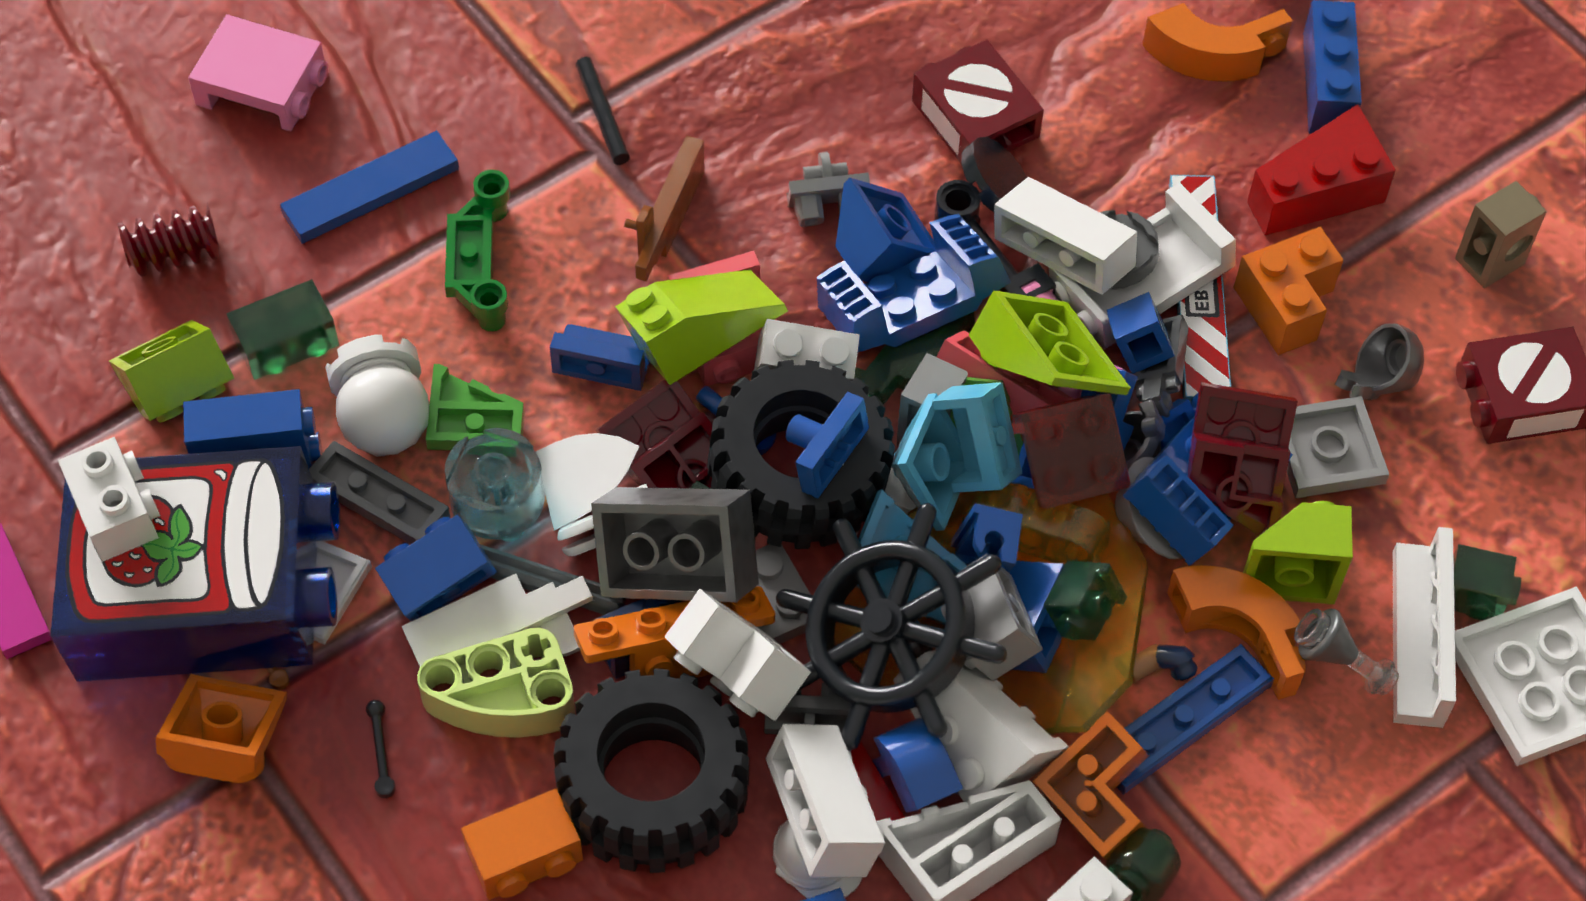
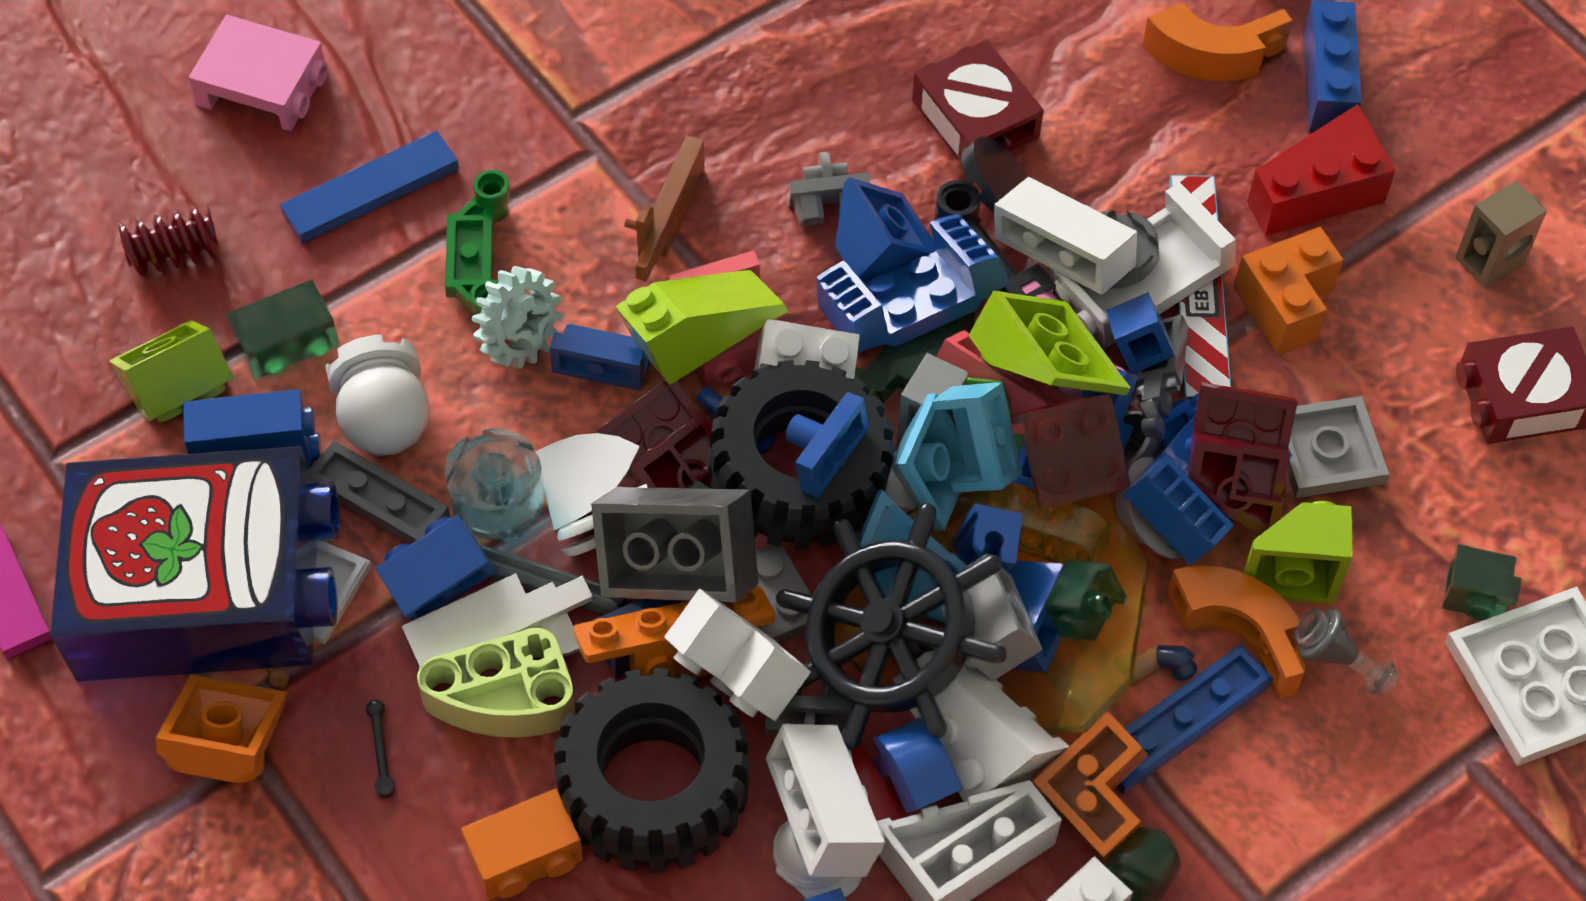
(108, 498): white brick -> none
(466, 410): bright green wing -> none
(517, 316): none -> light aqua gear
(602, 111): black bar -> none
(1385, 364): flat silver piece -> none
(1424, 631): white fence -> none

